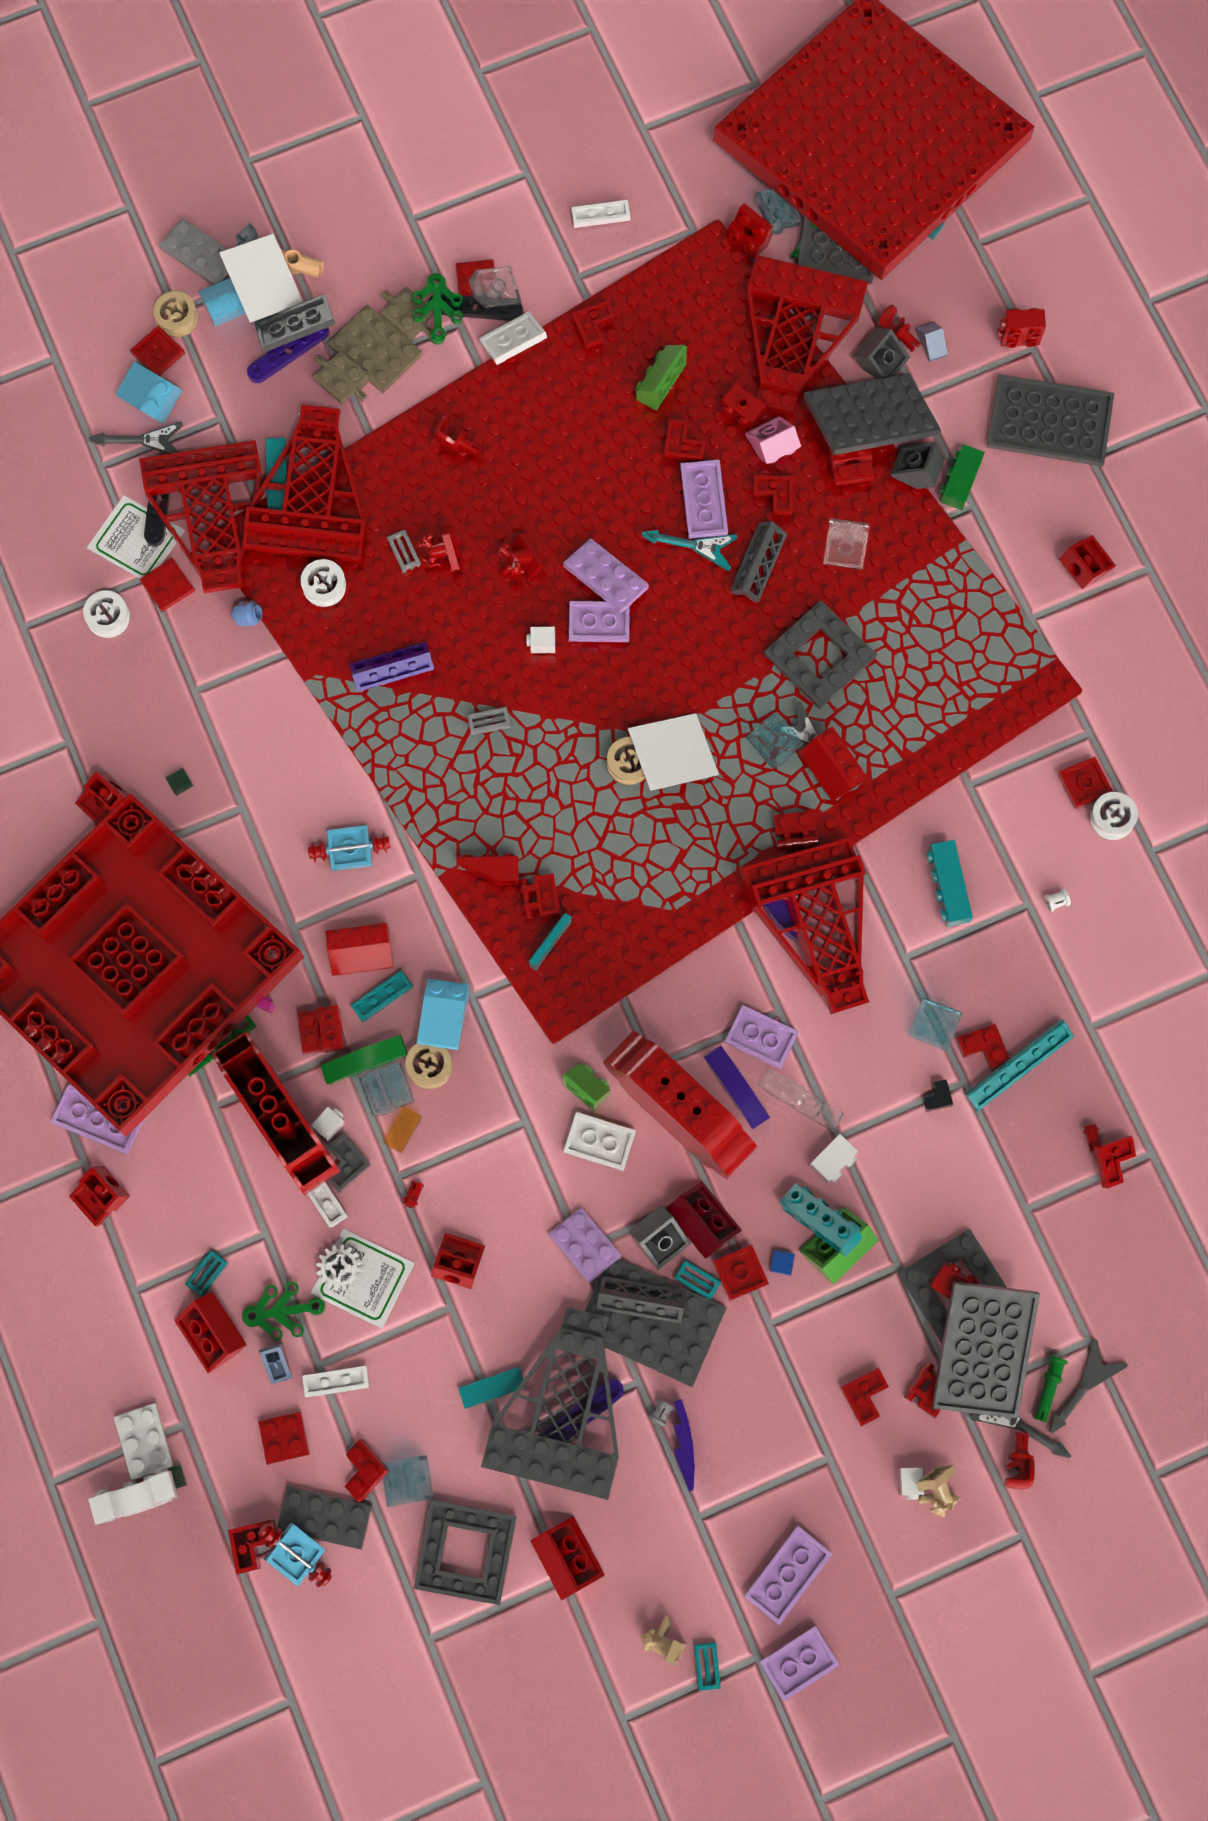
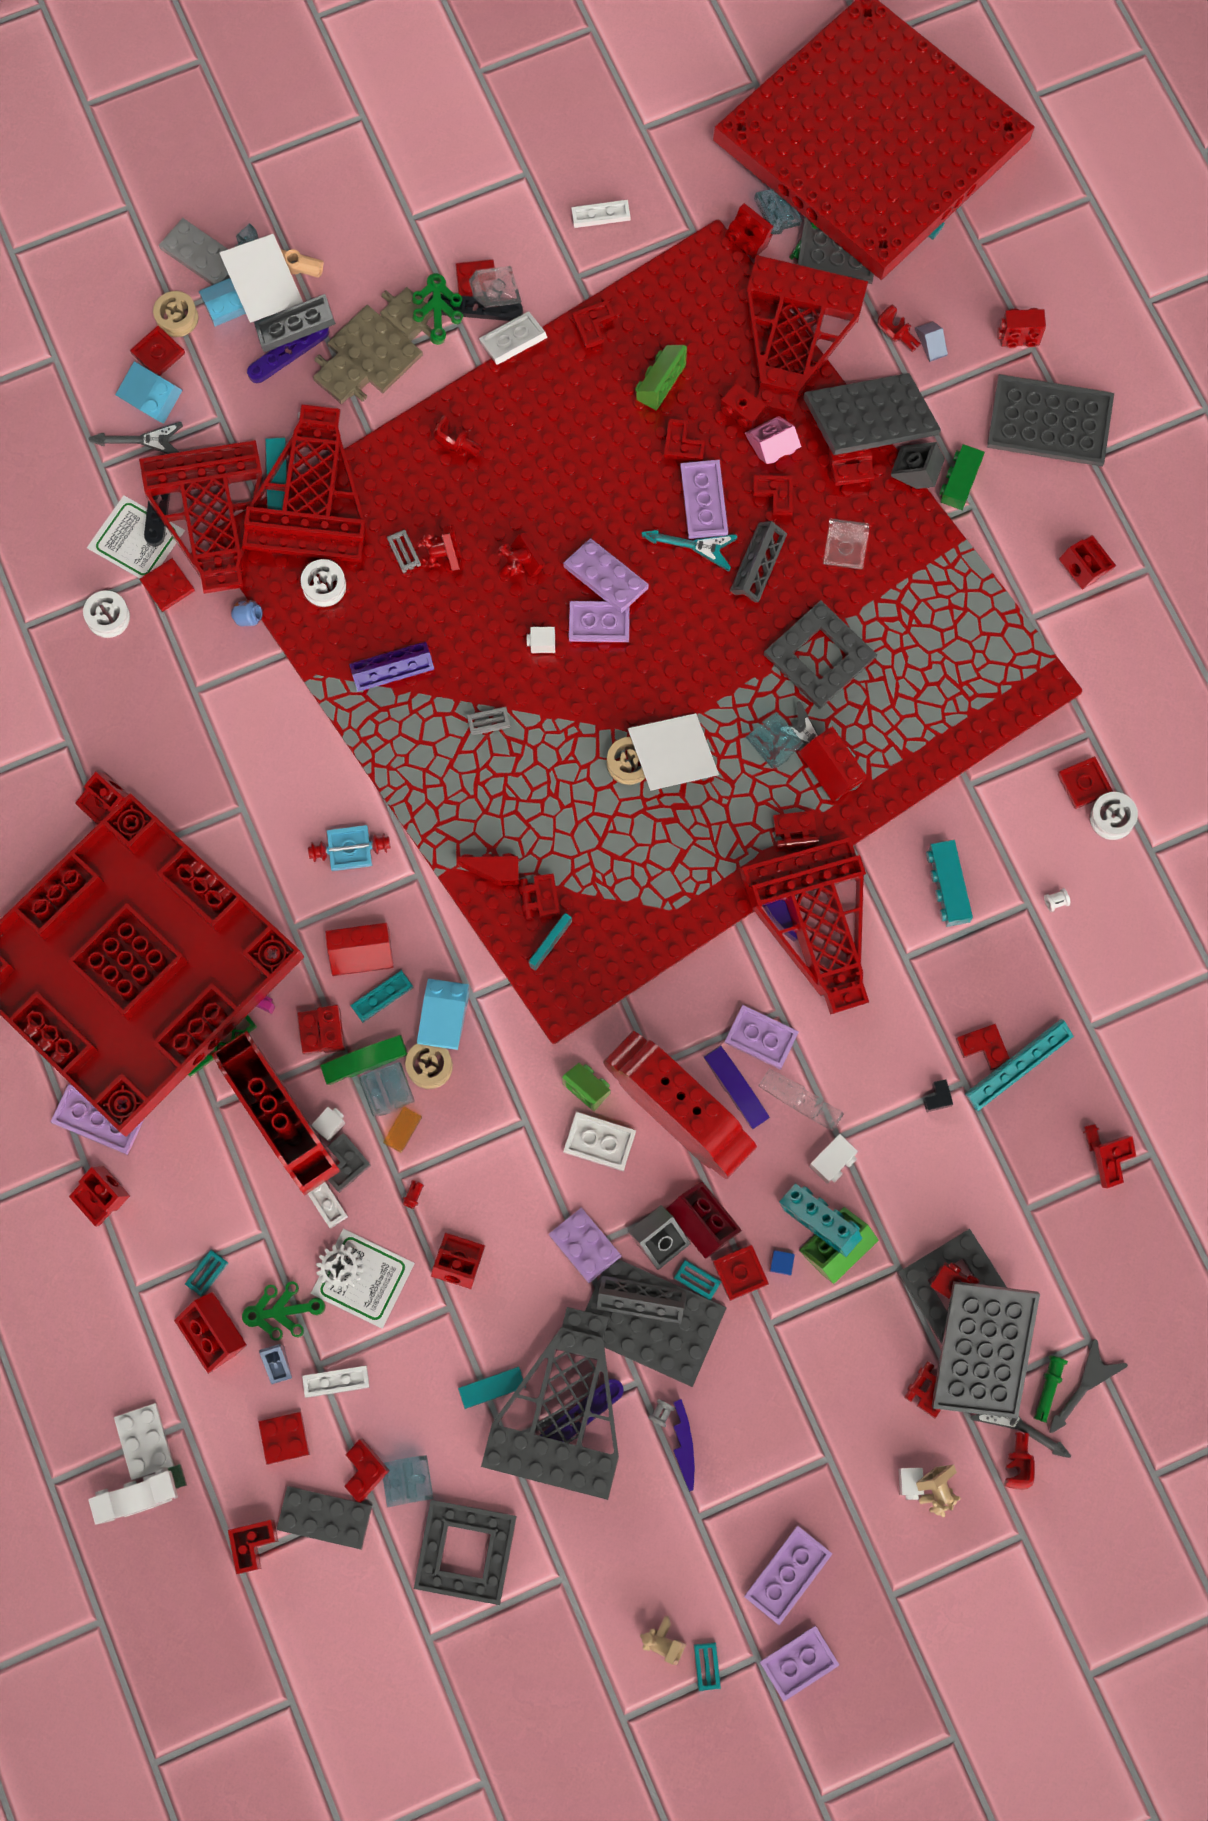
(179, 781): clear green tile -> none
(294, 1554): medium azure plate -> none
(567, 1558): red slope -> none
(859, 1393): red plate -> none
(882, 354): dark grey slope -> none
(935, 1024): clear light blue brick -> none

